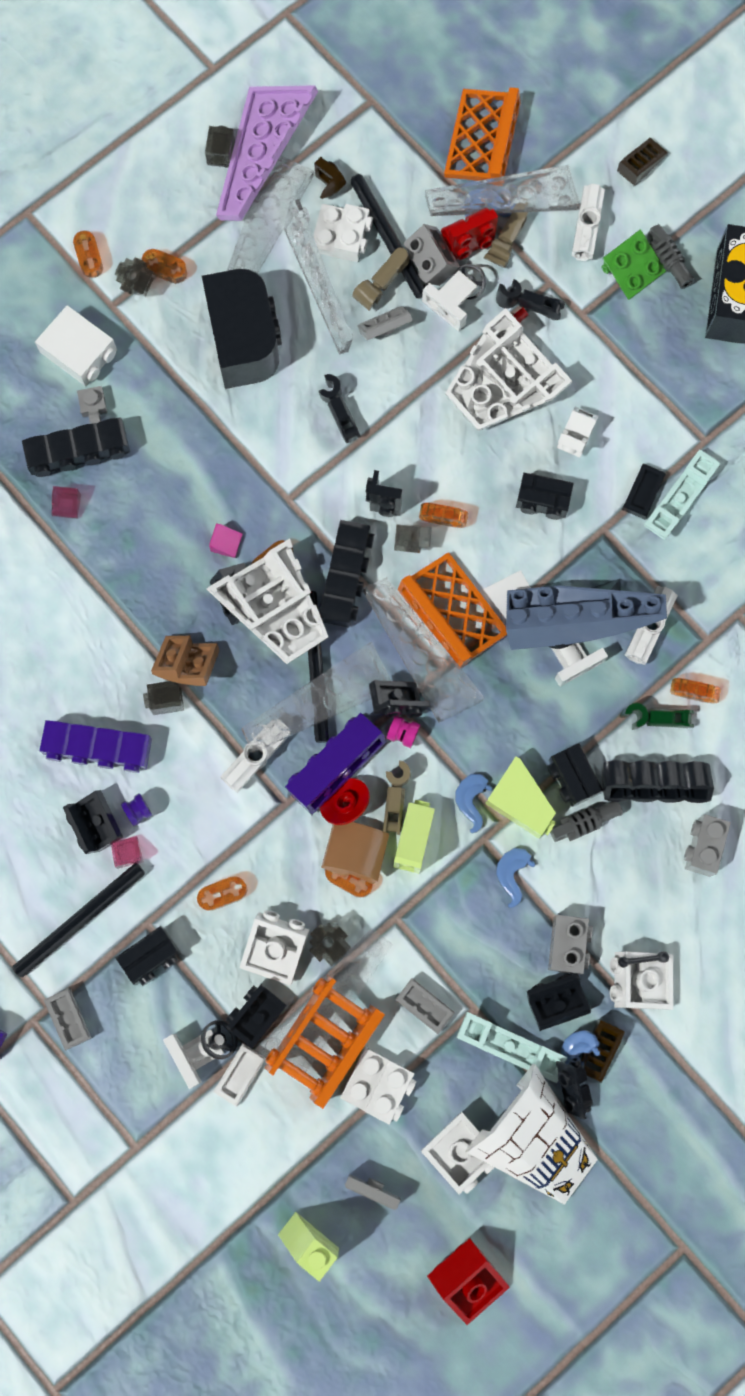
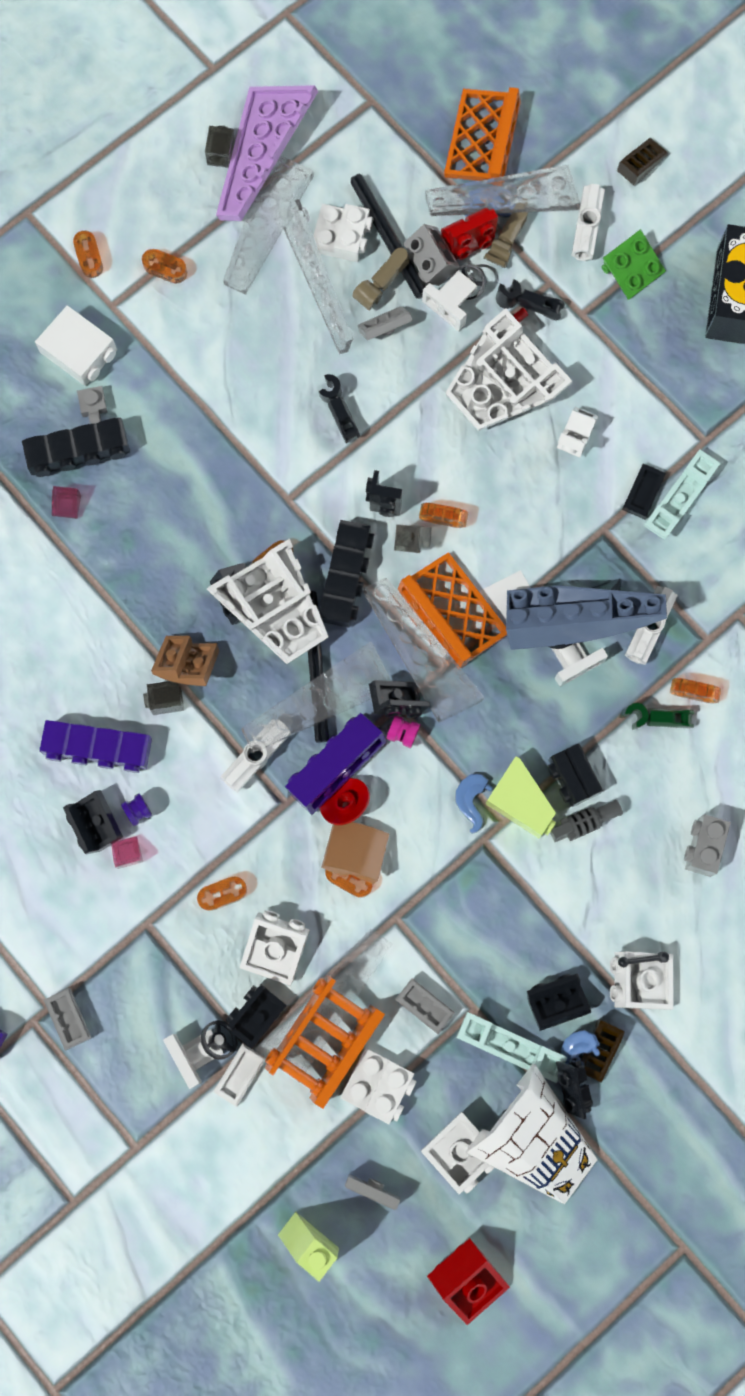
(78, 920): black axle -> none
(143, 279): clear smoke brick -> none
(149, 956): black brick -> none
(225, 541): dark pink slope -> none
(243, 326): black brick -> none
(329, 175): dark brown plate -> none
(336, 951): clear smoke brick -> none
(395, 798): dark tan piece -> none
(414, 836): yellowish green slope -> none
(507, 866): medium blue piece -> none
(544, 496): black brick -> none
(569, 945): light grey brick -> none
(661, 781): black brick -> none
(669, 255): dark grey hinge -> none

